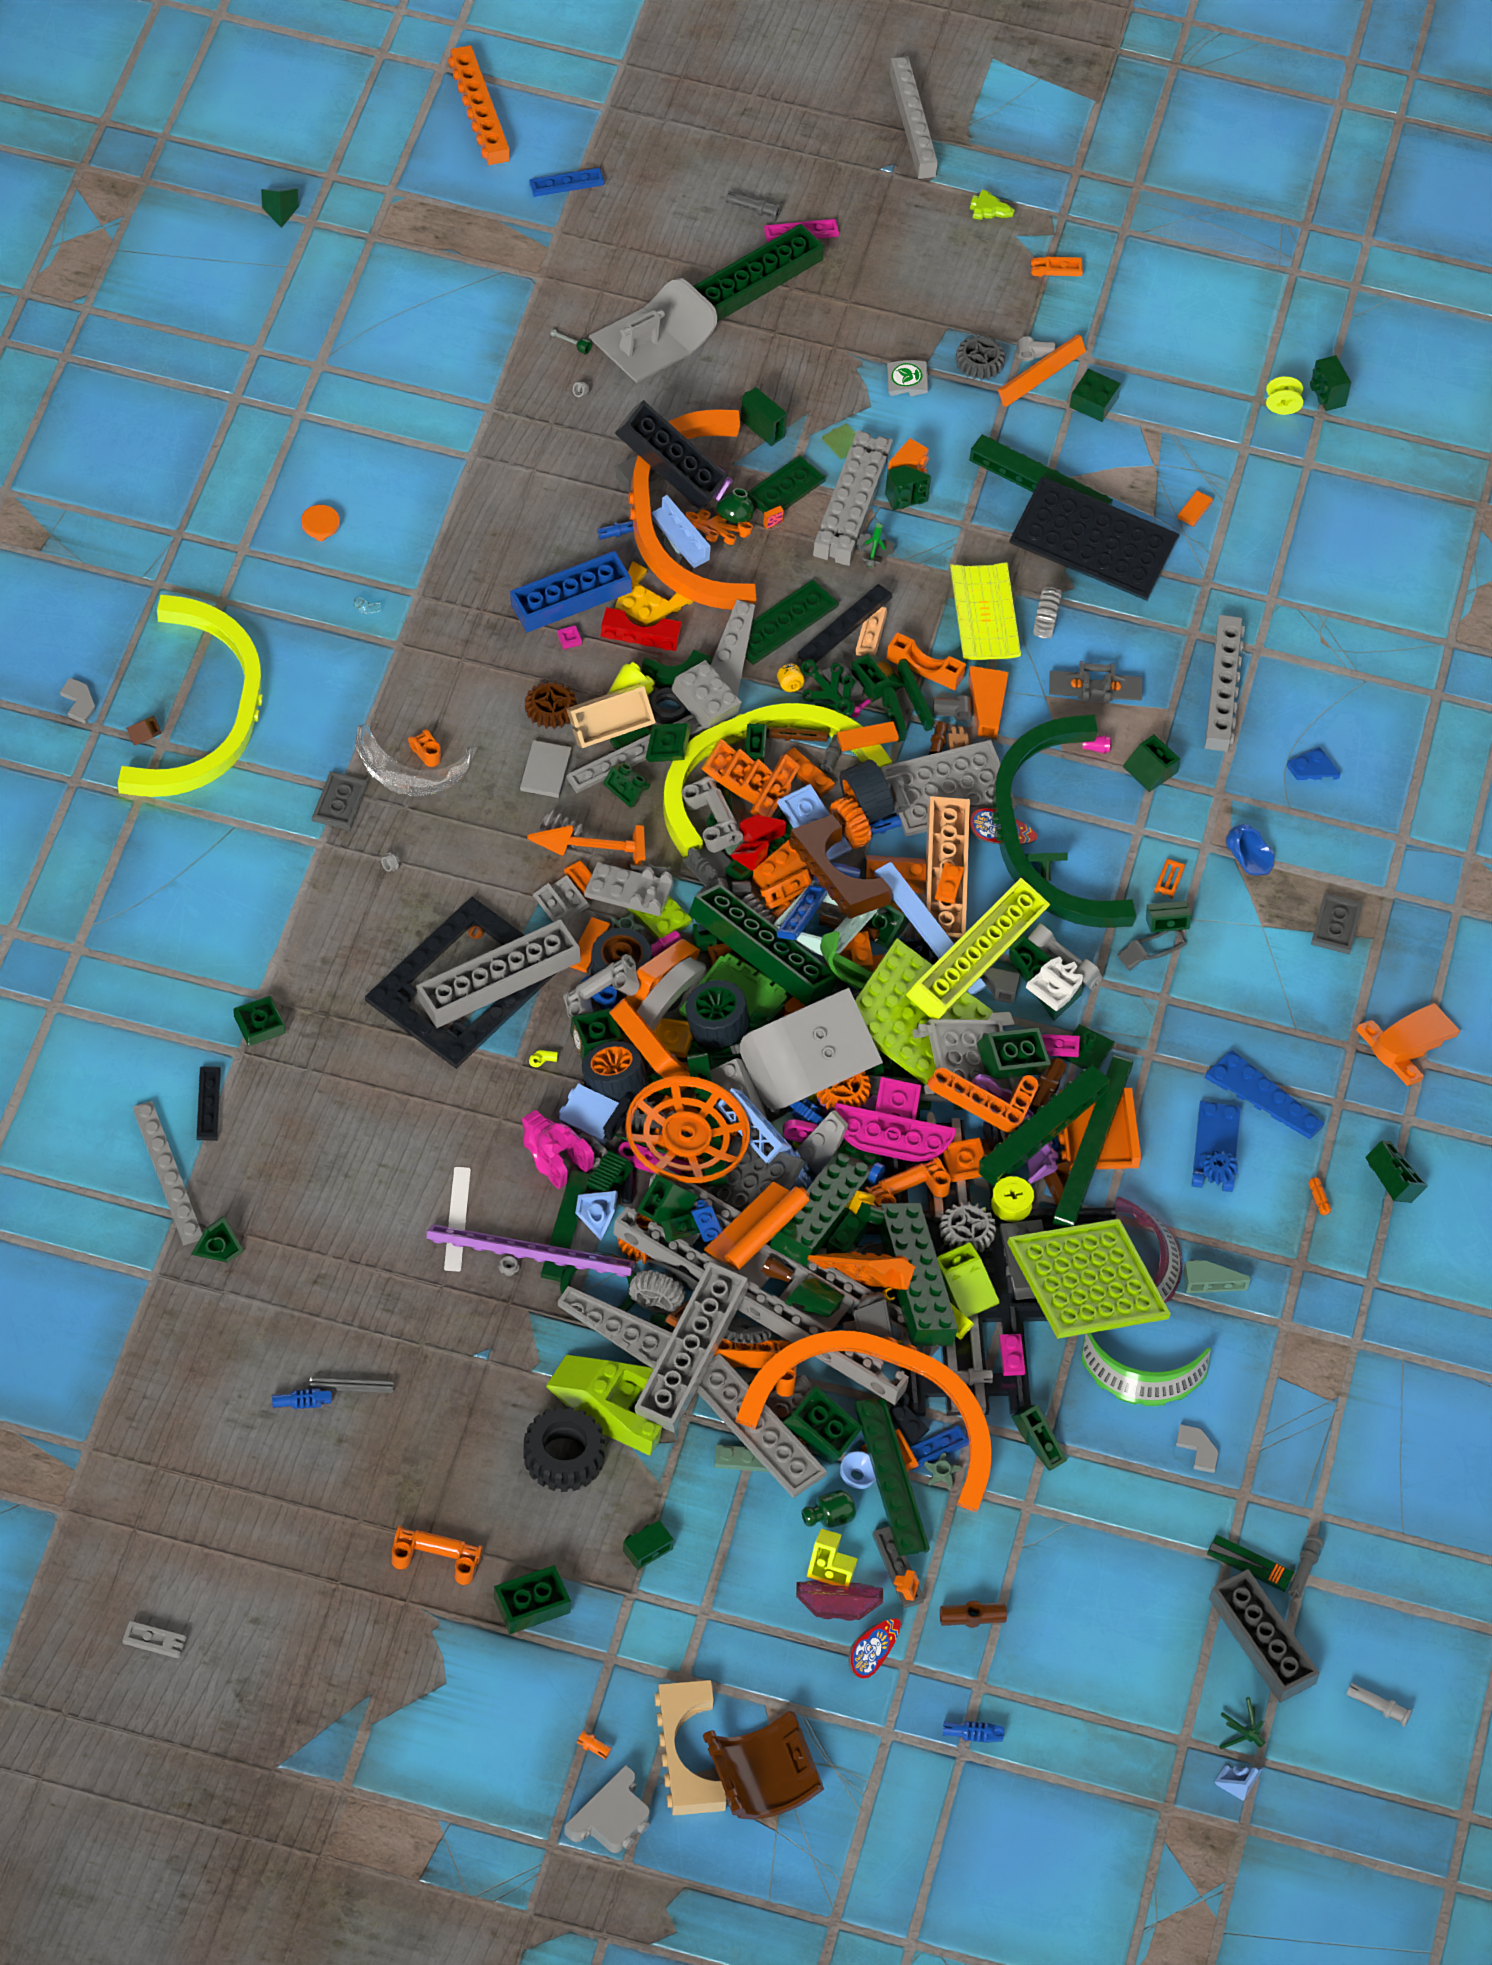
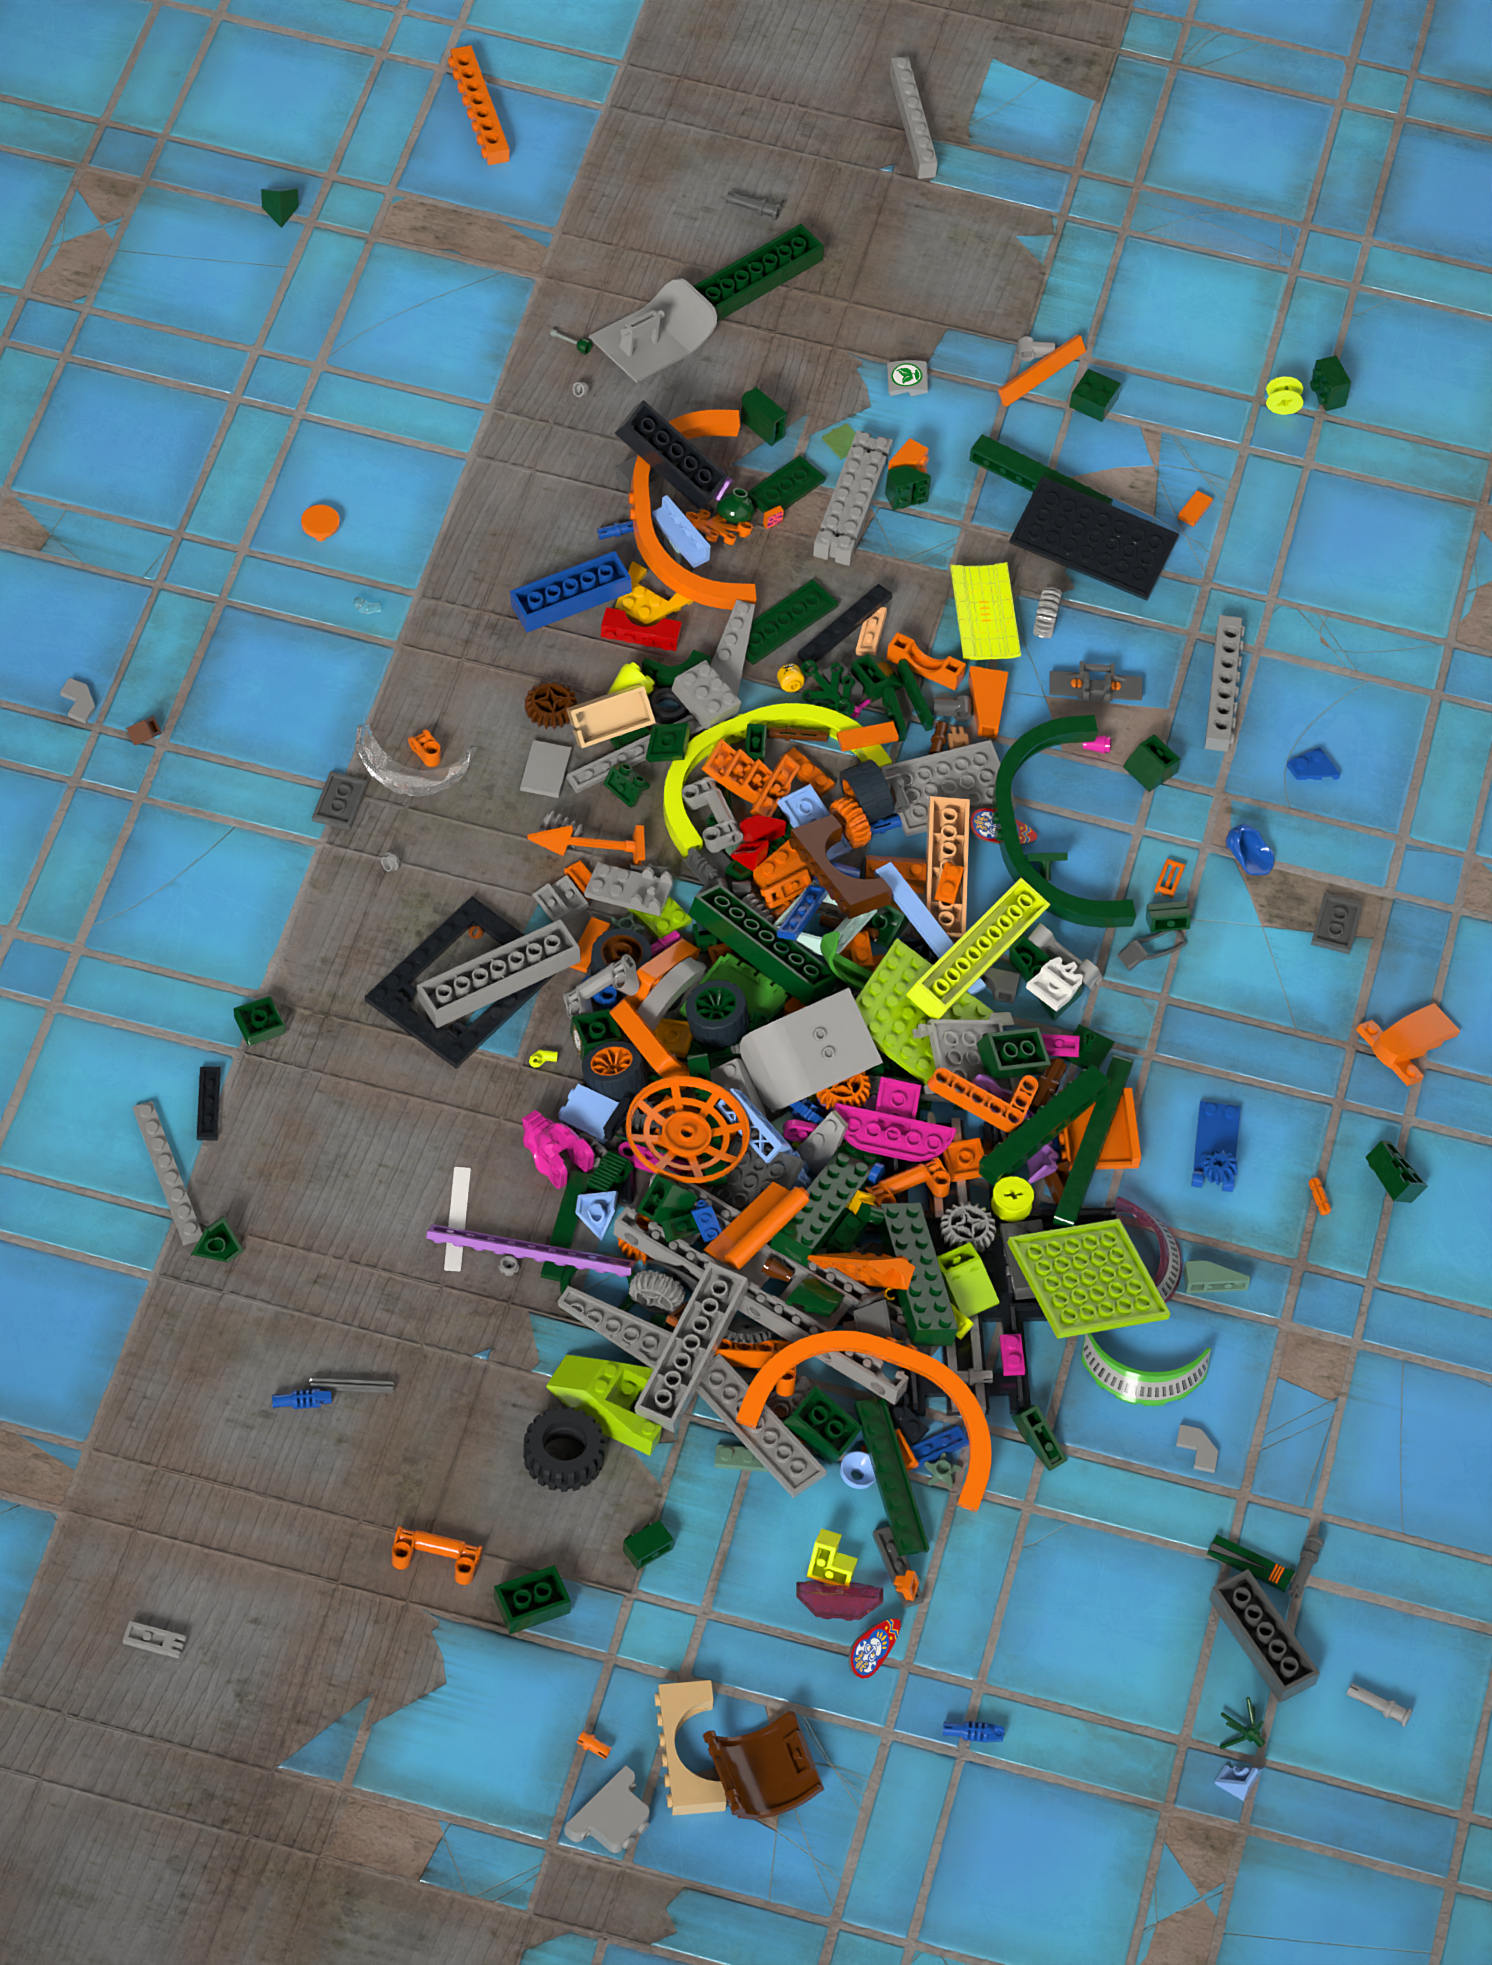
(197, 774): neon yellow arch -> none
(566, 182): blue tile -> none
(569, 637): dark pink tile -> none
(818, 228): dark pink tile -> none
(831, 1509): dark green piece -> none
(832, 754): dark grey pin -> none
(869, 545): dark grey plant -> none
(980, 357): dark grey gear -> none
(985, 1613): reddish brown piece -> none
(989, 207): lime rock -> none
(1056, 266): orange hinge -> none
(1248, 1083): blue wing -> none

